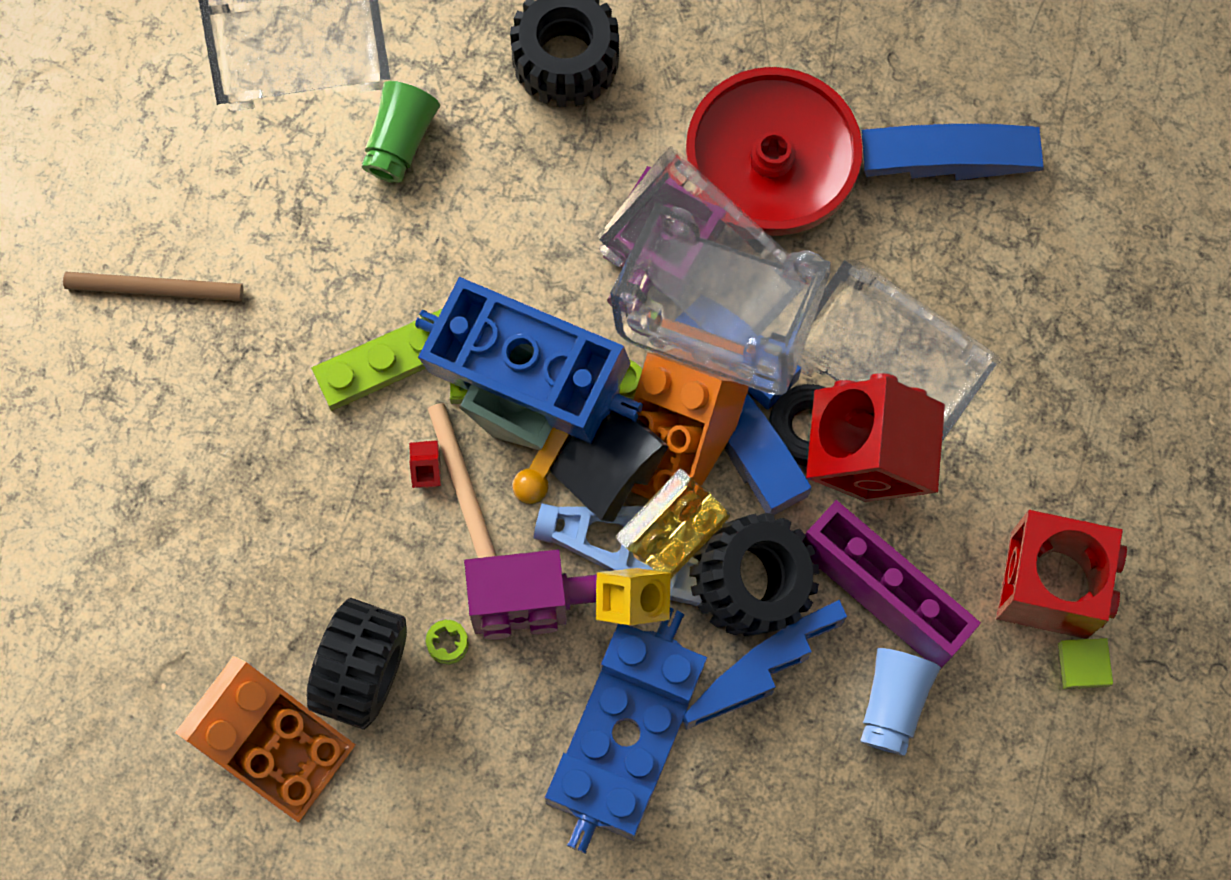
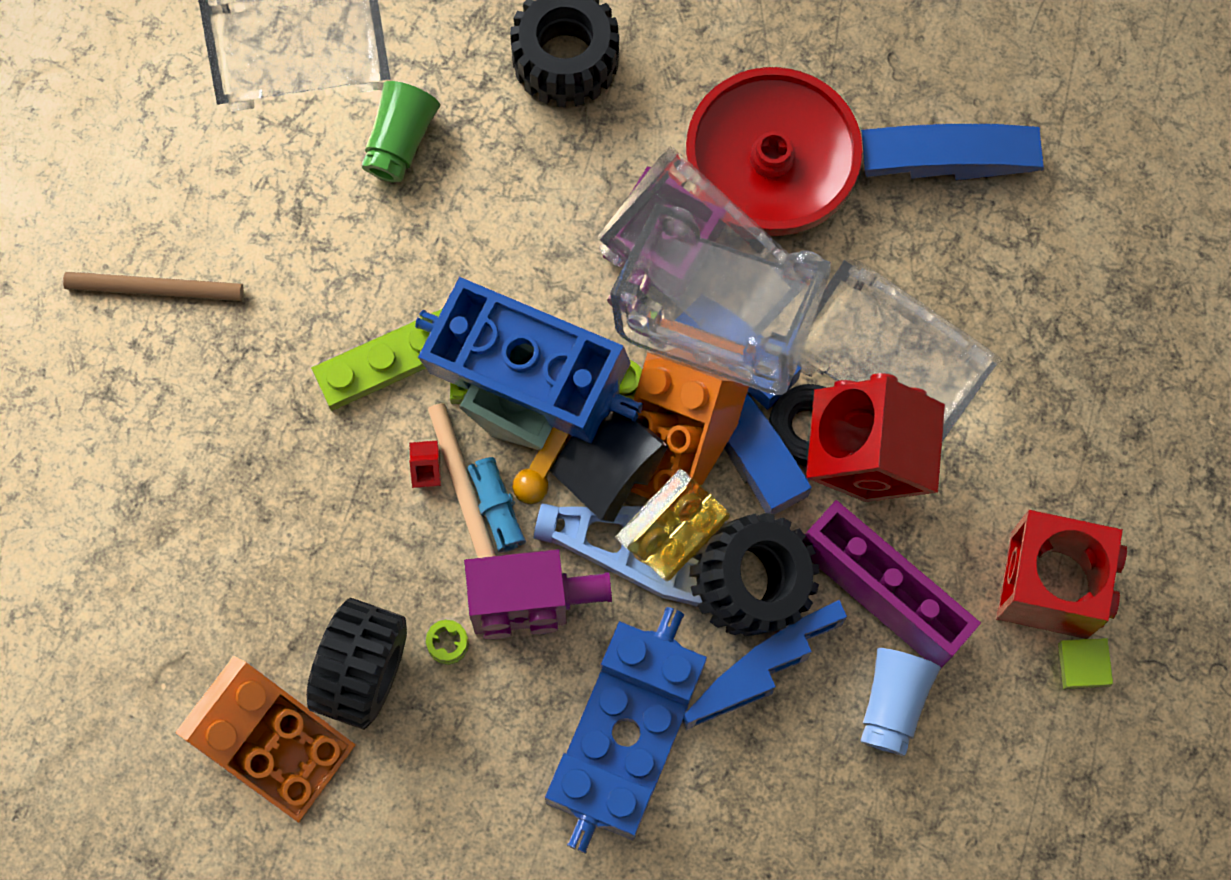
(496, 504): none -> dark azure pin
(633, 596): yellow brick -> none

